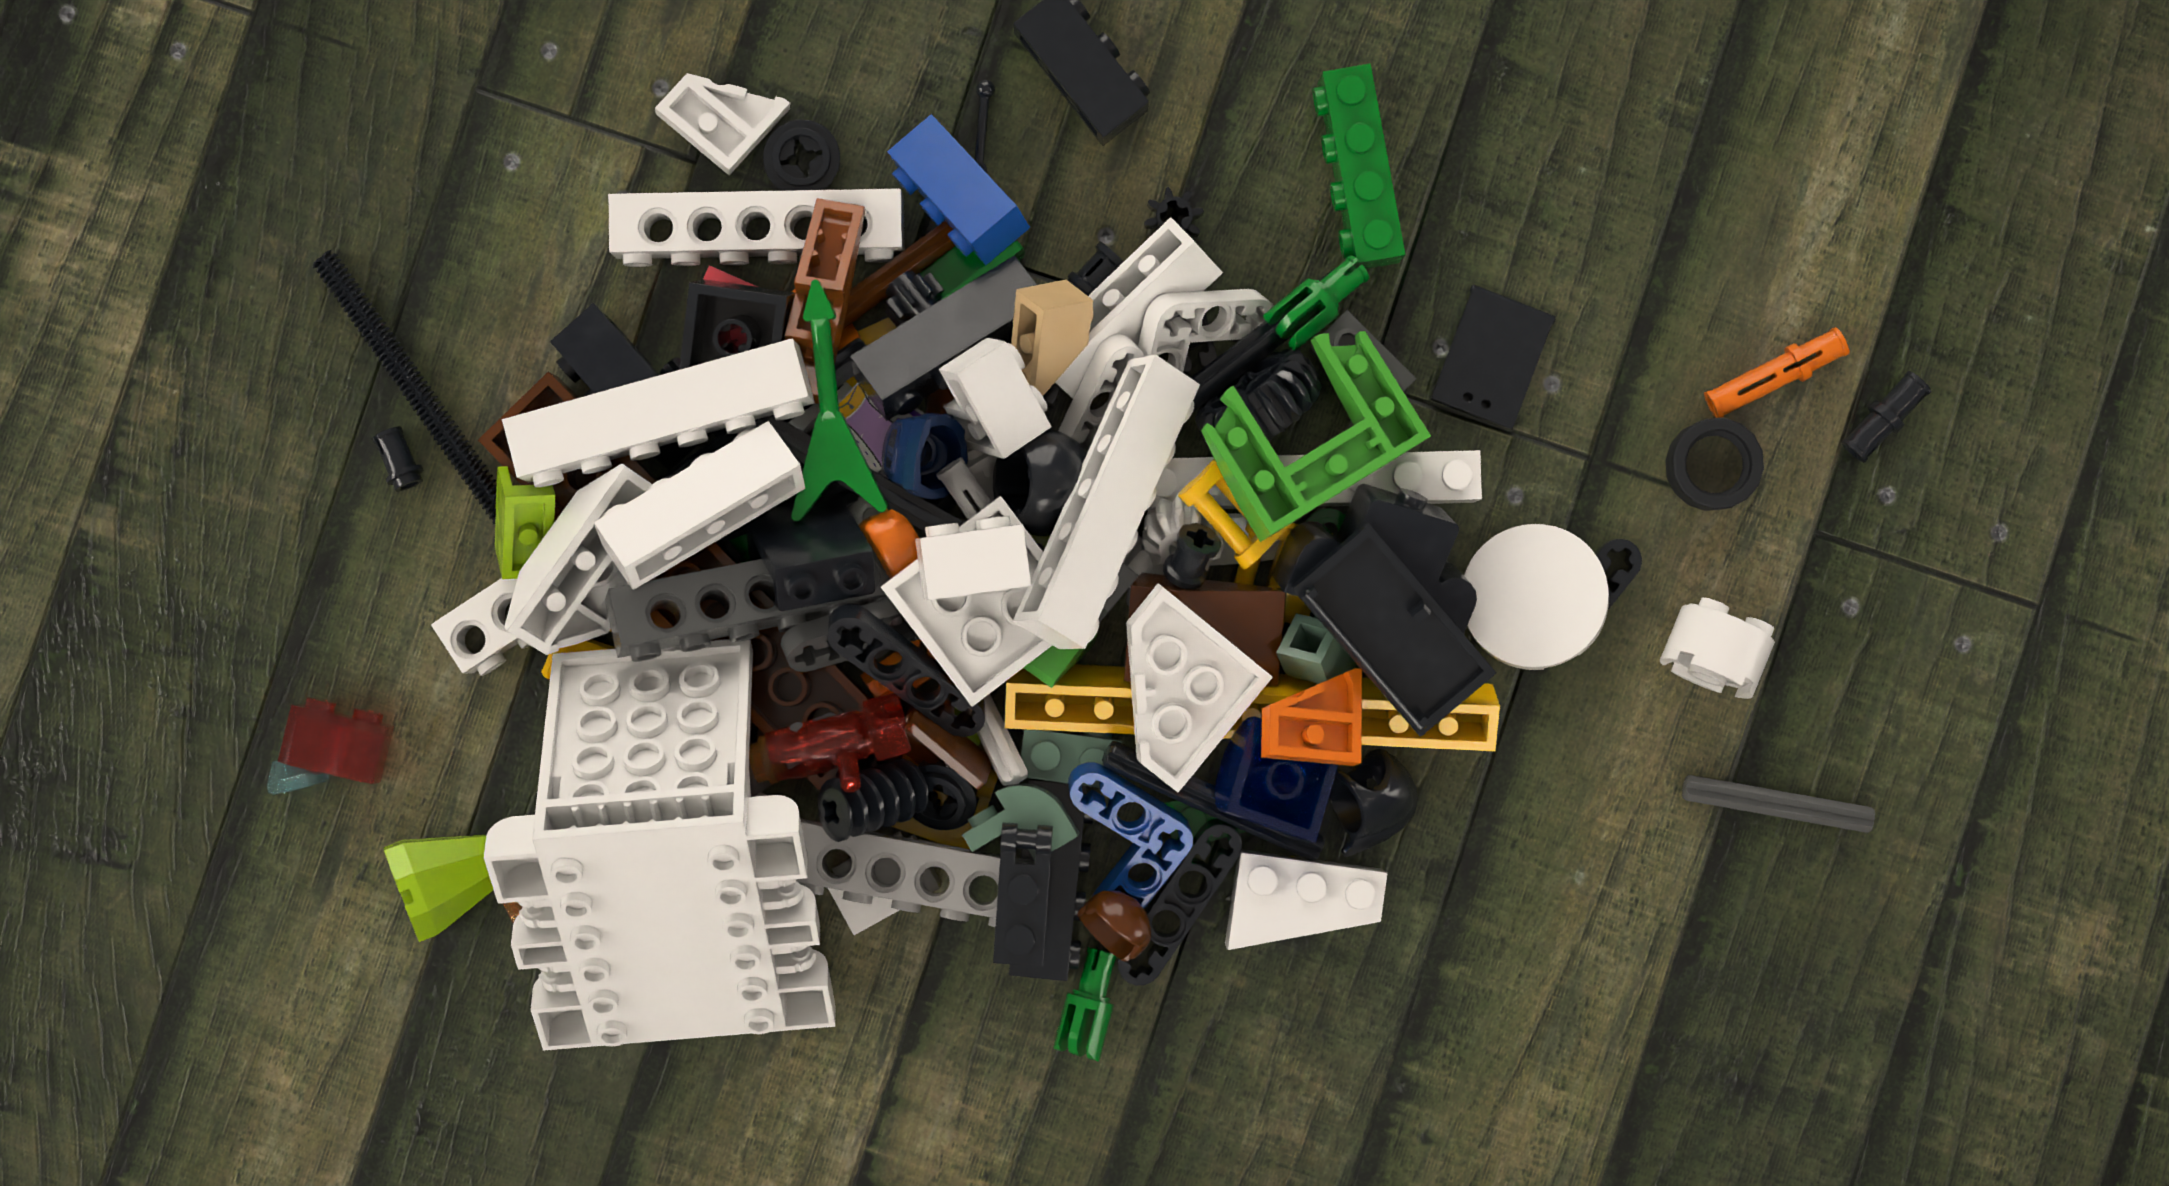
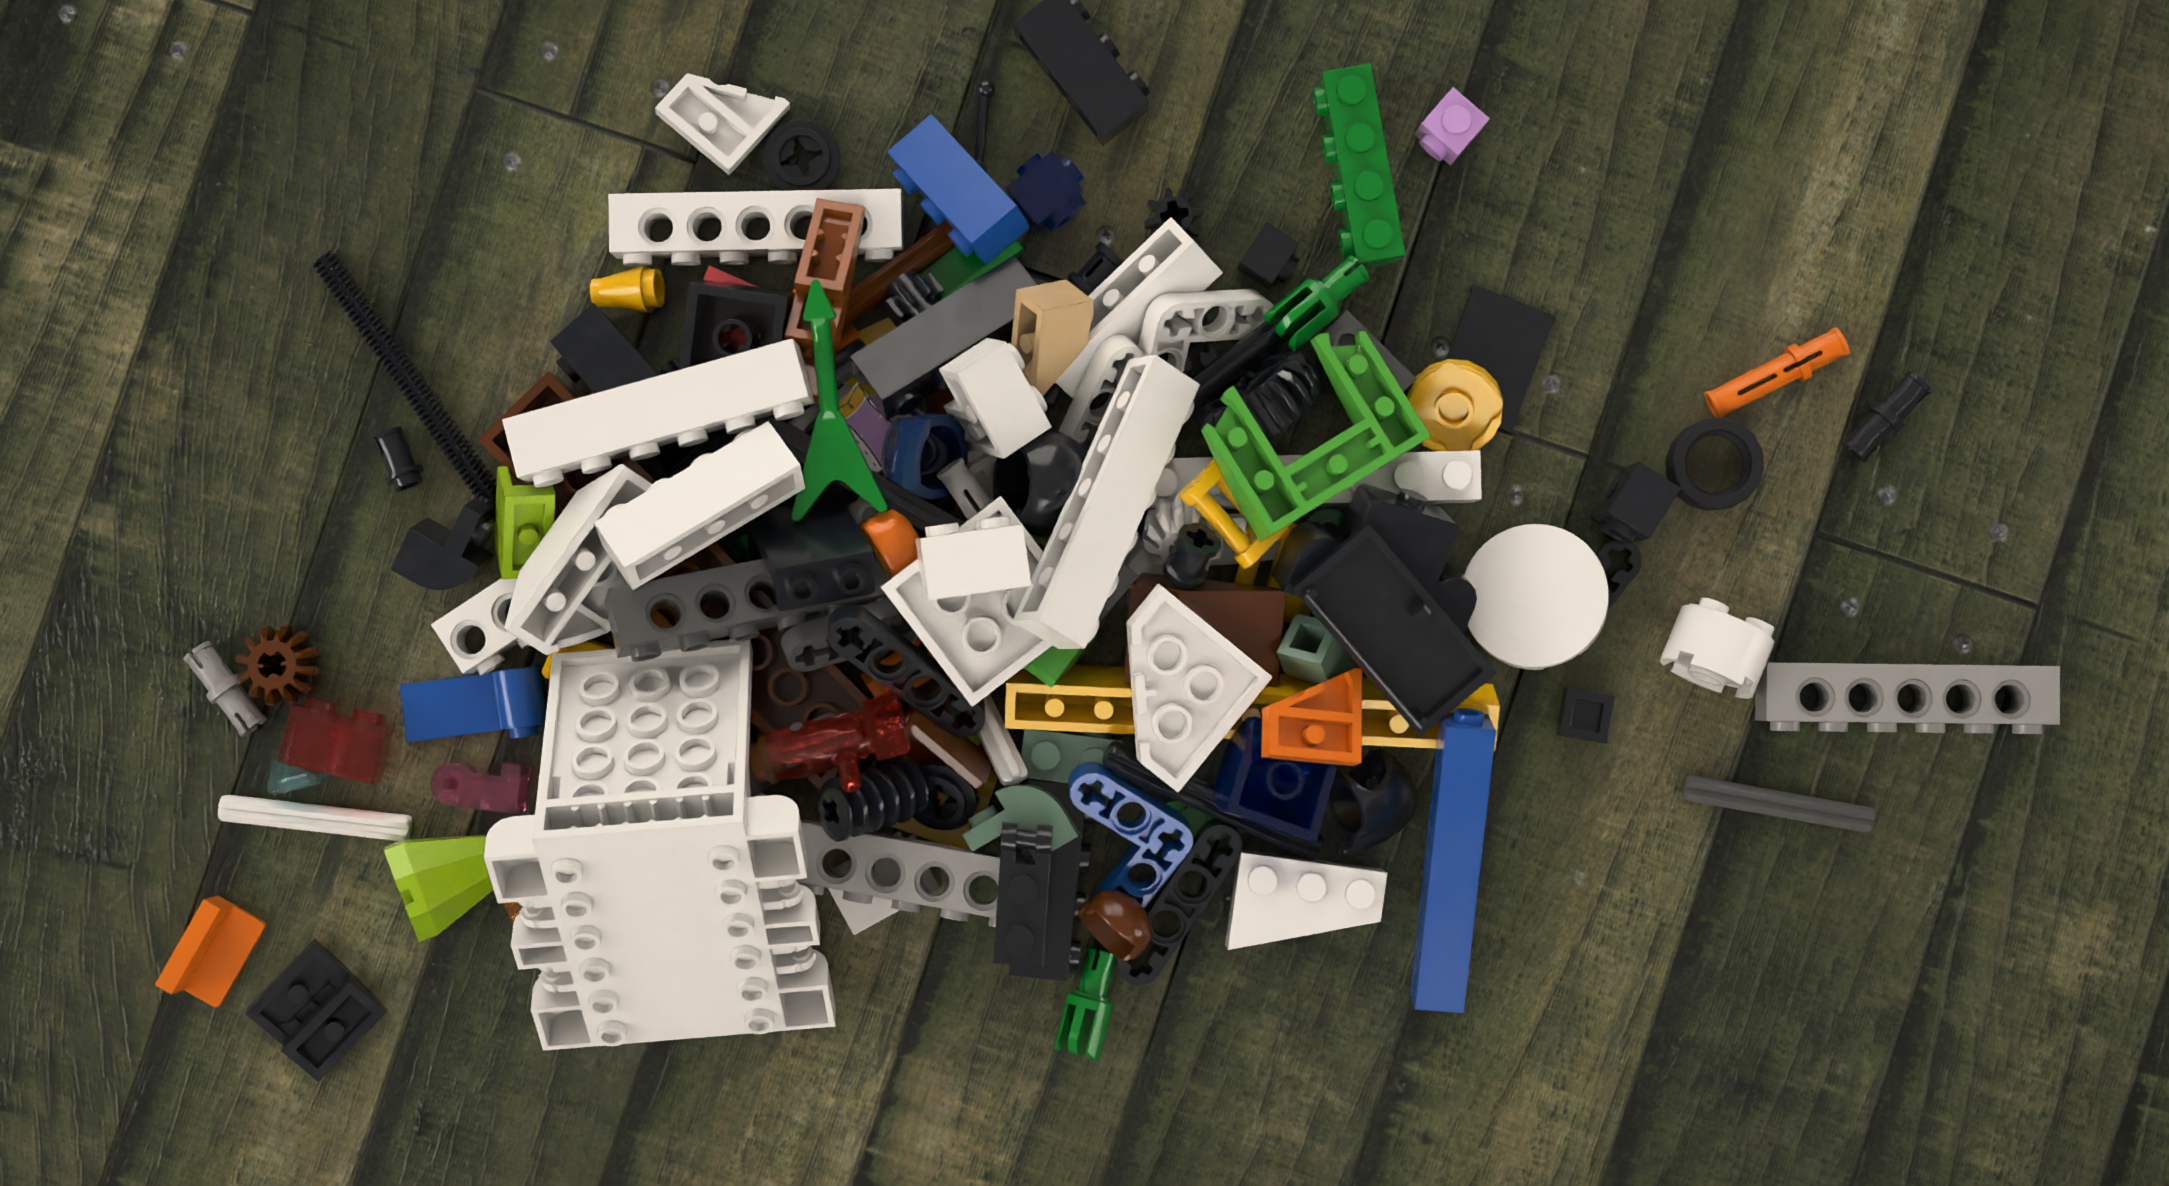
(212, 951): none -> orange panel
(224, 688): none -> light grey pin
(260, 664): none -> reddish brown gear
(315, 817): none -> white axle
(316, 1010): none -> black slope
(447, 557): none -> black brick
(466, 787): none -> clear pink leg
(475, 705): none -> blue door
(632, 289): none -> yellow cone
(1048, 191): none -> clear blue brick
(1270, 257): none -> black plate
(1450, 127): none -> lavender brick
(1452, 861): none -> blue brick
(1457, 405): none -> yellow tile
(1585, 715): none -> black plate
(1634, 504): none -> black brick
(2032, 692): none -> light grey brick

